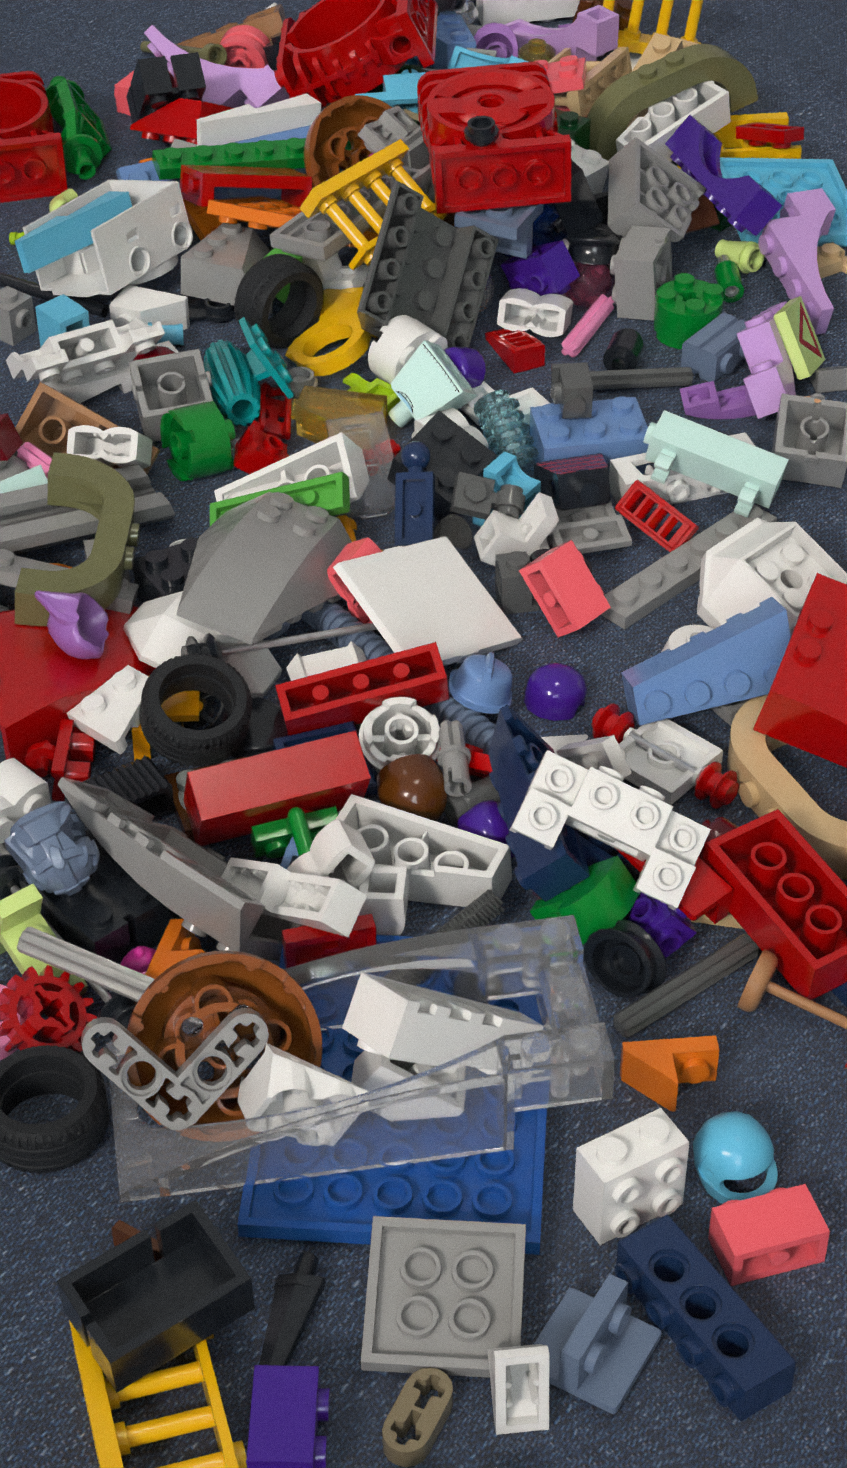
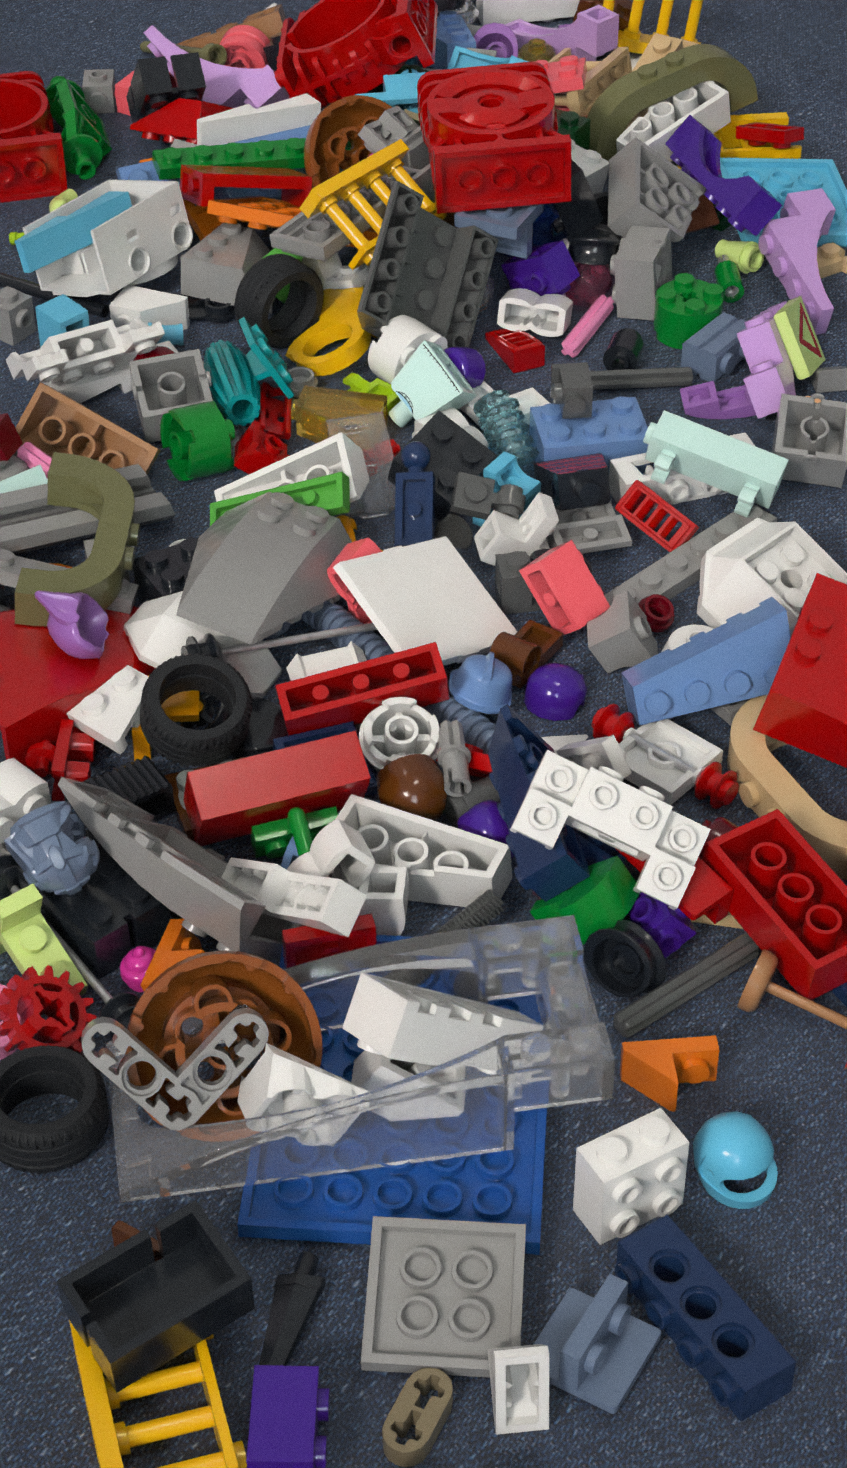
(83, 963): light grey axle -> none
(99, 90): none -> light grey brick
(112, 447): white brick -> none
(481, 131): black plate -> none
(526, 649): none -> reddish brown plate
(621, 635): none -> light grey brick
(658, 612): none -> dark red plate
(768, 1234): coral brick -> none

